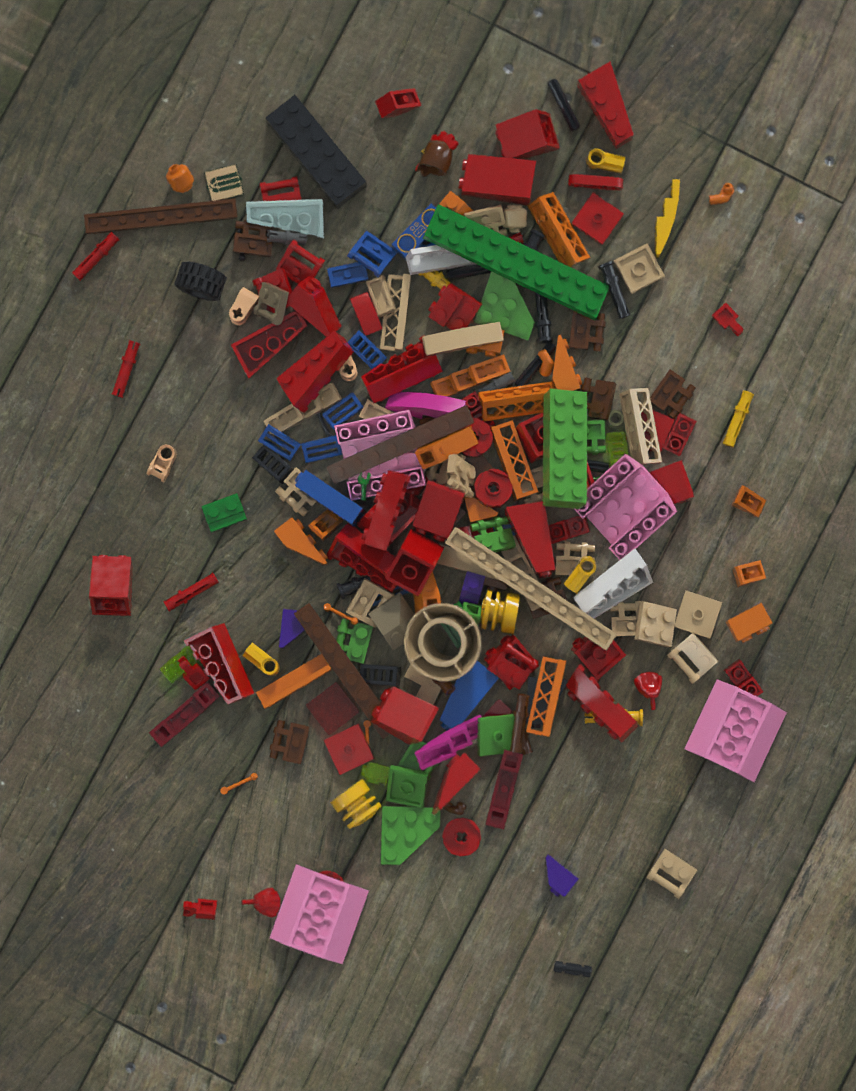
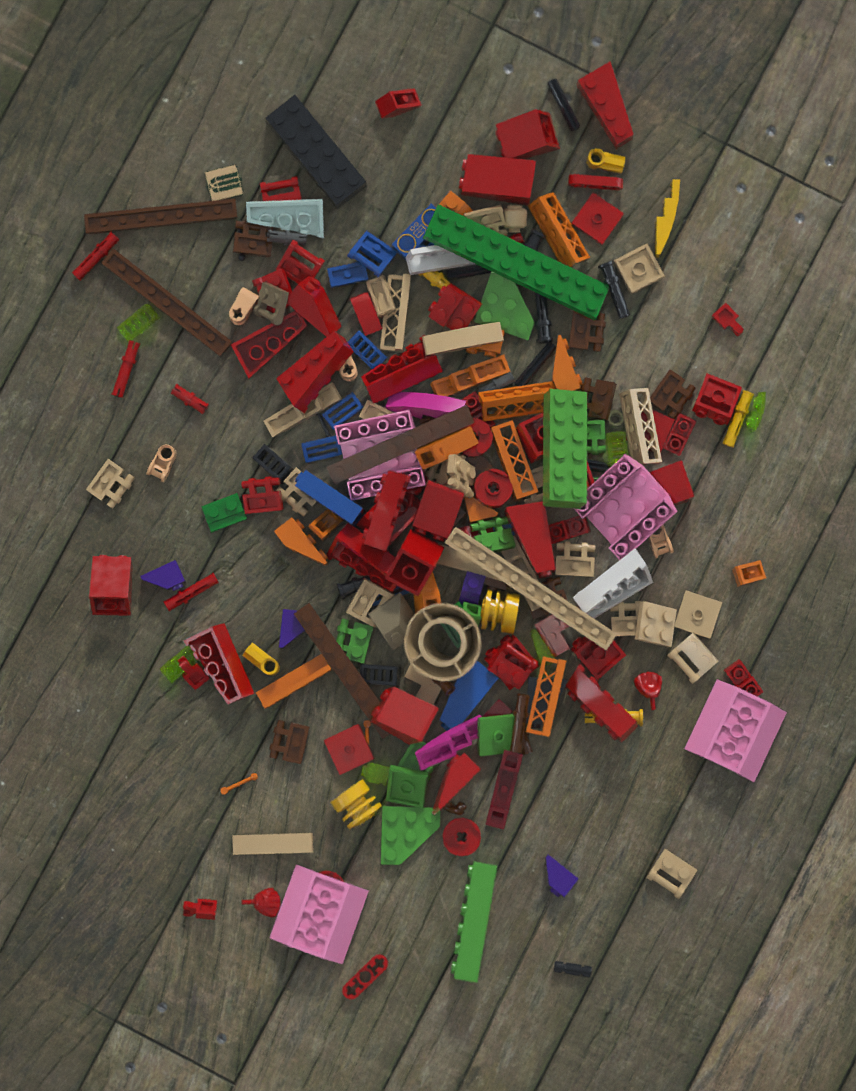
(105, 481): none -> tan plate
(154, 317): none -> clear neon green slope
(166, 302): none -> reddish brown plate
(167, 576): none -> dark purple slope
(180, 178): orange head -> none
(184, 715): dark red slope -> none
(189, 399): none -> red pin
(200, 281): black tyre -> none
(262, 501): none -> red plate
(273, 843): none -> tan slope
(295, 444): blue tile -> none
(327, 607): orange hinge -> none
(332, 708): clear red plate -> none
(351, 983): none -> red beam
(363, 482): green hand -> none
(437, 155): reddish brown piece -> none
(475, 921): none -> bright green brick
(540, 647): none -> clear neon green slope
(547, 363): orange arm -> none
(550, 632): none -> plate
(580, 575): yellow piece -> none
(658, 541): none -> light nougat piece
(716, 399): none -> red plate
(724, 196): orange arm -> none
(748, 501): orange slope -> none
(749, 622): orange brick -> none
(755, 417): none -> clear neon green slope

